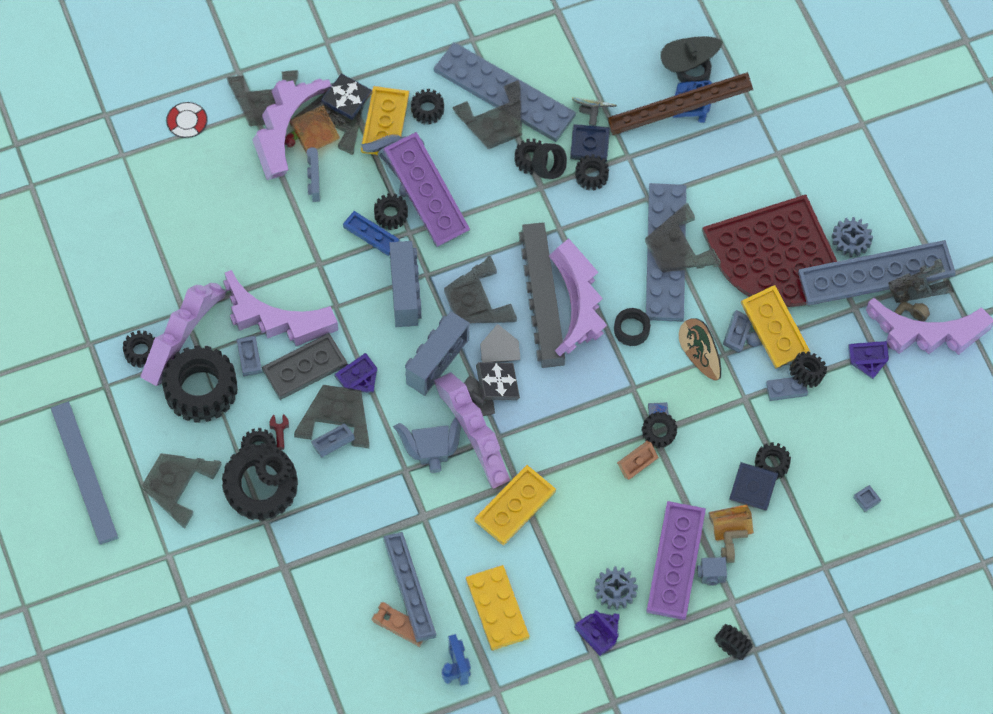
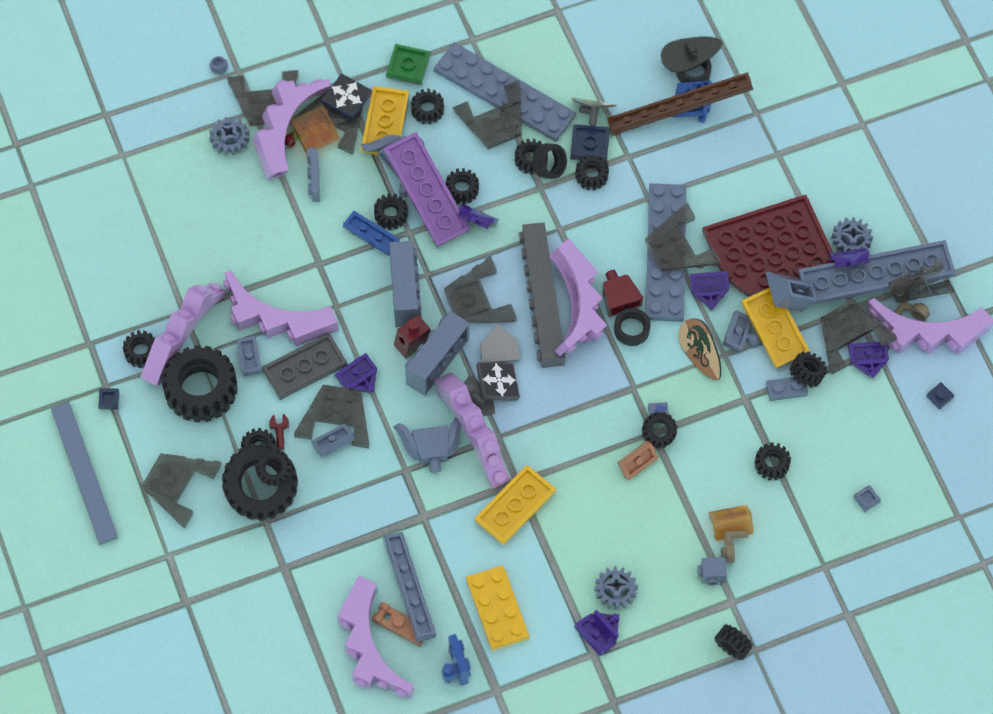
(108, 398): none -> dark blue plate
(186, 119): sticker -> none
(218, 65): none -> sand blue plate
(229, 135): none -> sand blue gear
(371, 667): none -> lavender arch
(408, 64): none -> green plate
(413, 334): none -> dark red torso
(462, 176): none -> black tyre
(476, 216): none -> dark purple slope
(620, 293): none -> dark red torso
(676, 560): medium lavender plate -> none
(710, 287): none -> dark purple slope
(753, 486): dark blue tile -> none
(790, 292): none -> sand blue slope
(848, 325): none -> clear smoke wing
(850, 257): none -> dark purple slope
(940, 395): none -> dark blue plate

